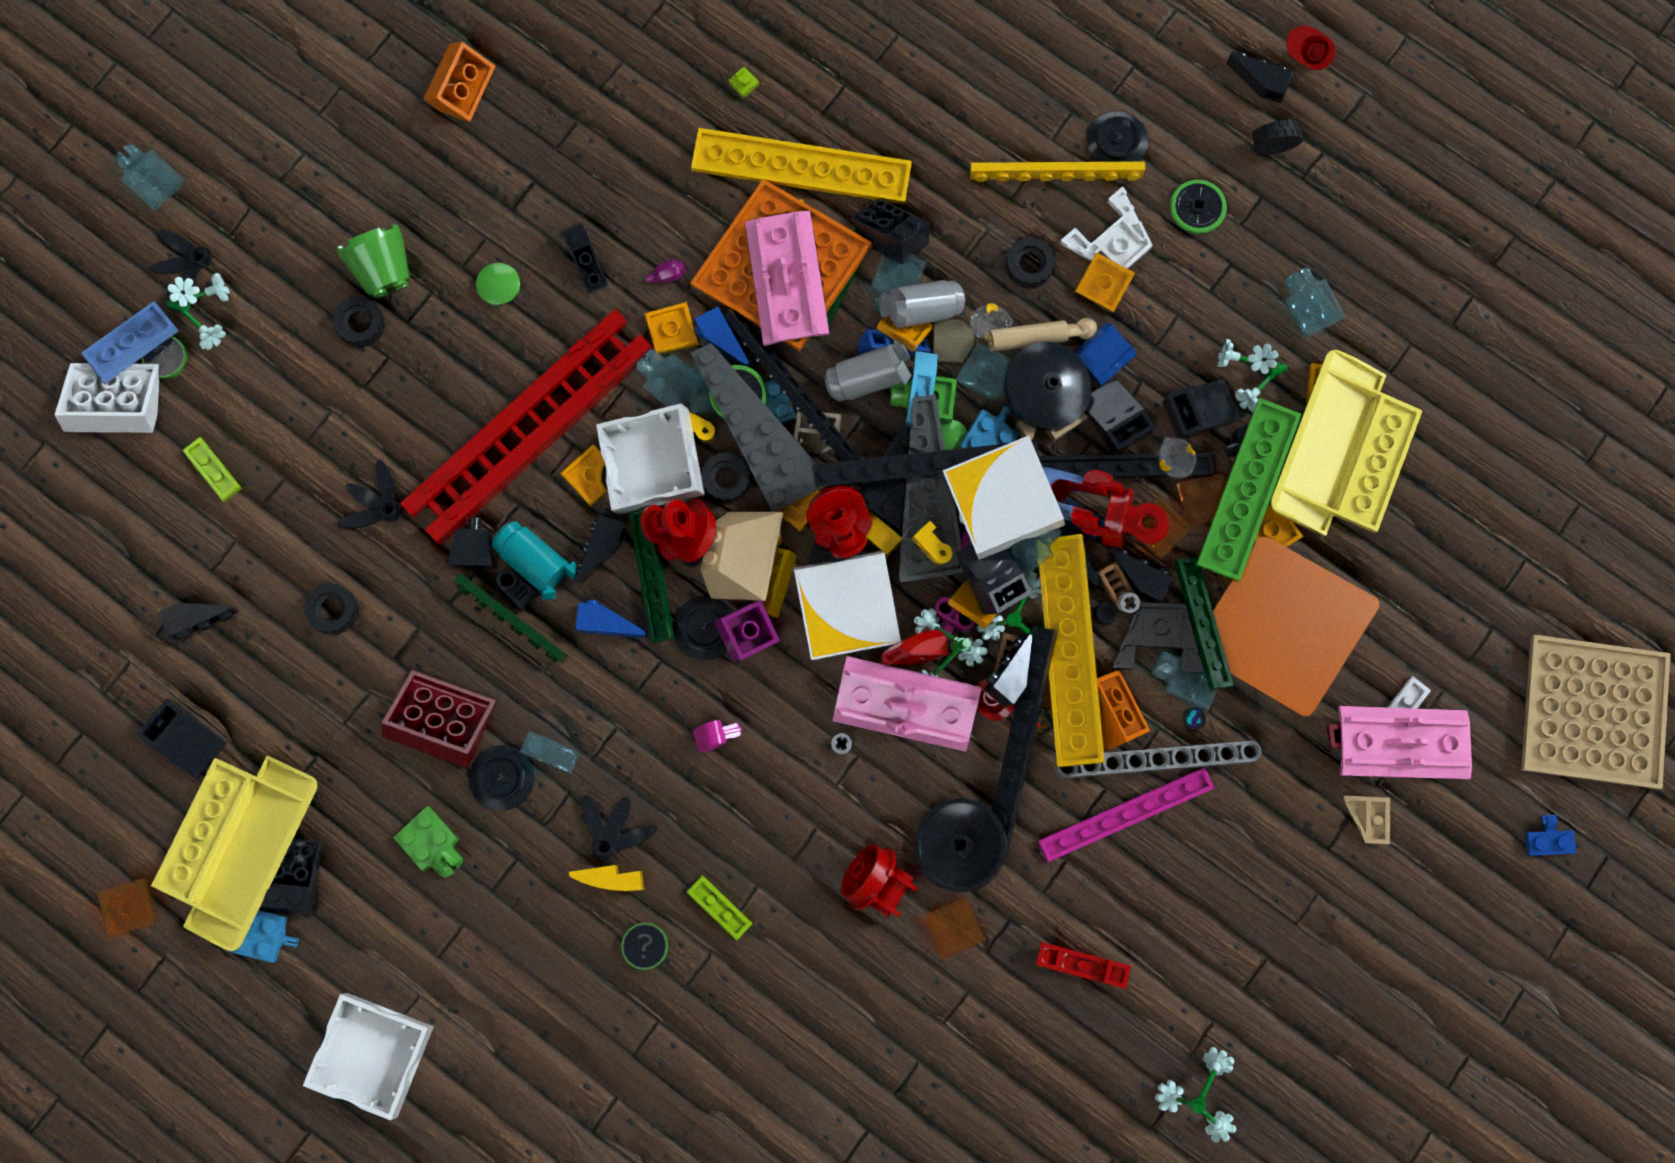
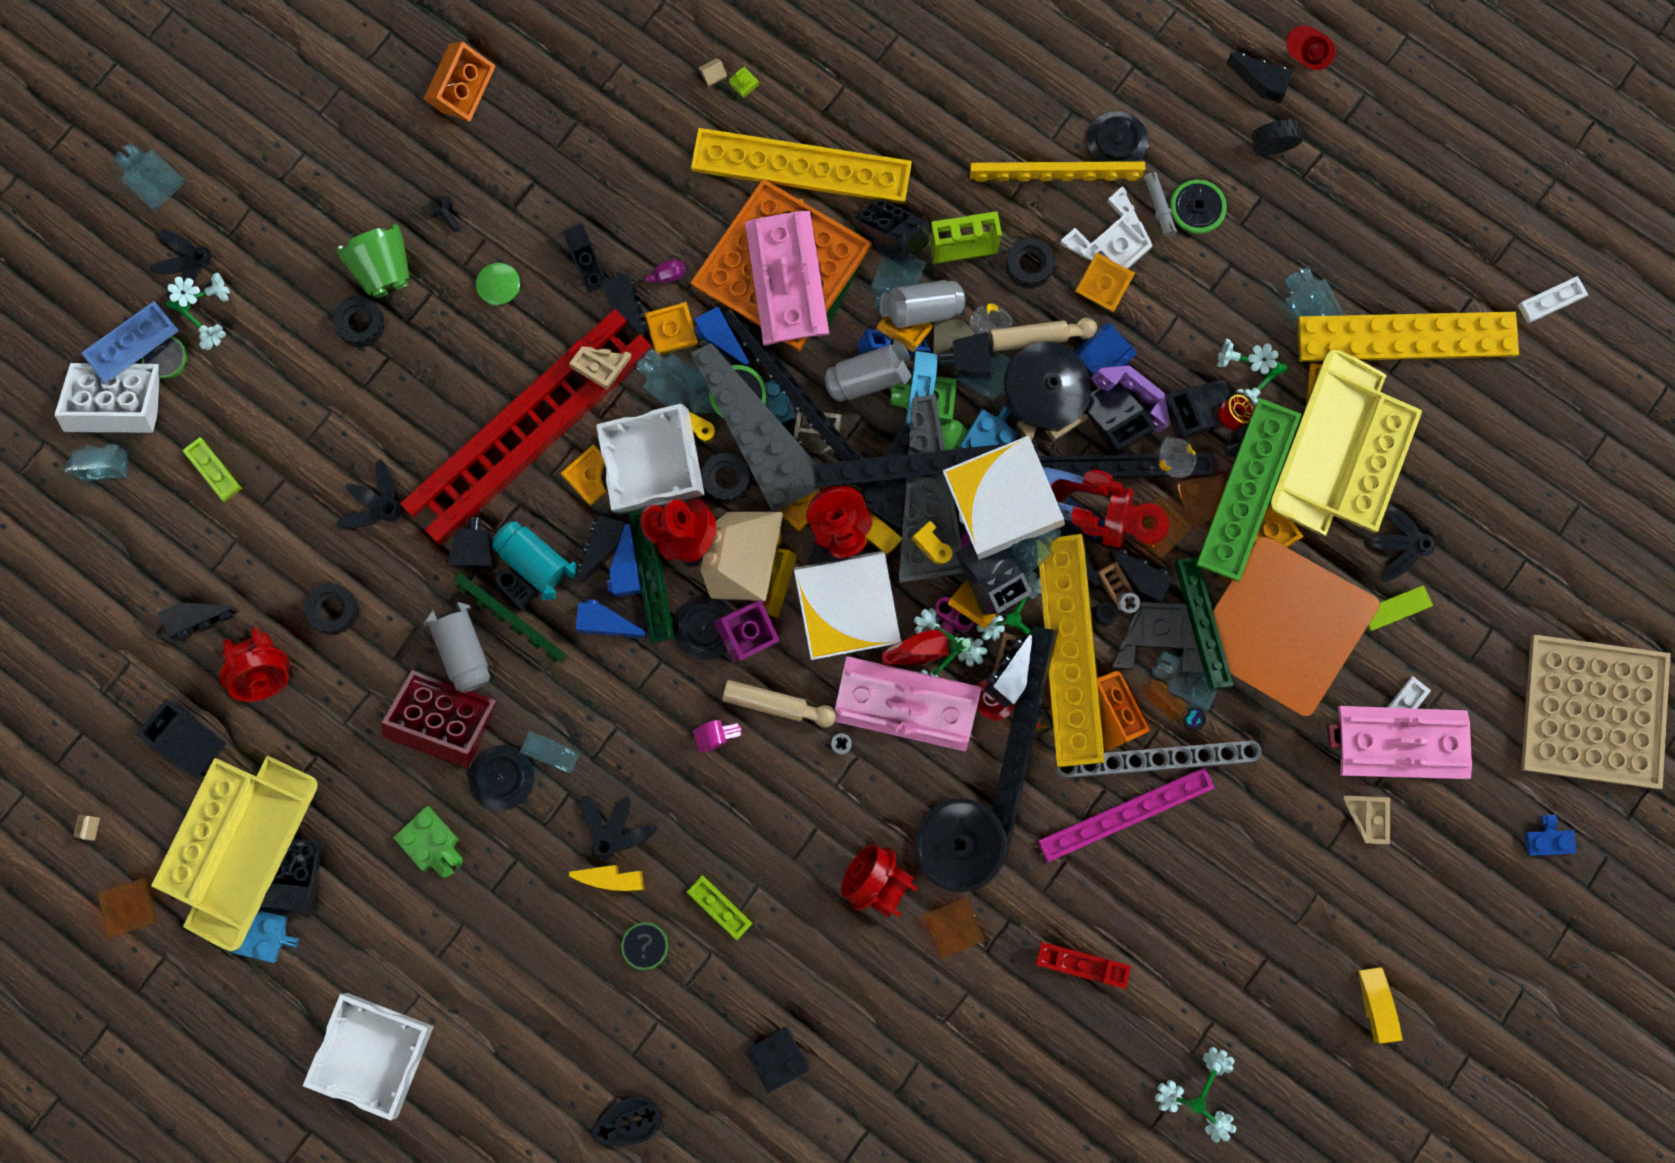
(86, 827): none -> tan slope
(98, 463): none -> clear light blue slope
(253, 668): none -> red piece
(444, 212): none -> black bar
(459, 648): none -> light grey piece
(599, 365): none -> tan wing
(621, 297): none -> black slope
(624, 570): none -> blue slope
(637, 1133): none -> black piece
(713, 72): none -> tan slope
(777, 704): none -> tan piece
(777, 1059): none -> black brick
(962, 246): none -> lime window
(969, 357): none -> black torso
(1147, 392): none -> medium lavender slope
(1163, 212): none -> light grey pin
(1172, 707): none -> clear orange plate
(1235, 412): none -> red wheel
(1379, 1006): none -> yellow slope
(1400, 607): none -> lime tile
(1409, 336): none -> yellow plate
(1411, 544): none -> black plant
(1552, 300): none -> white tile

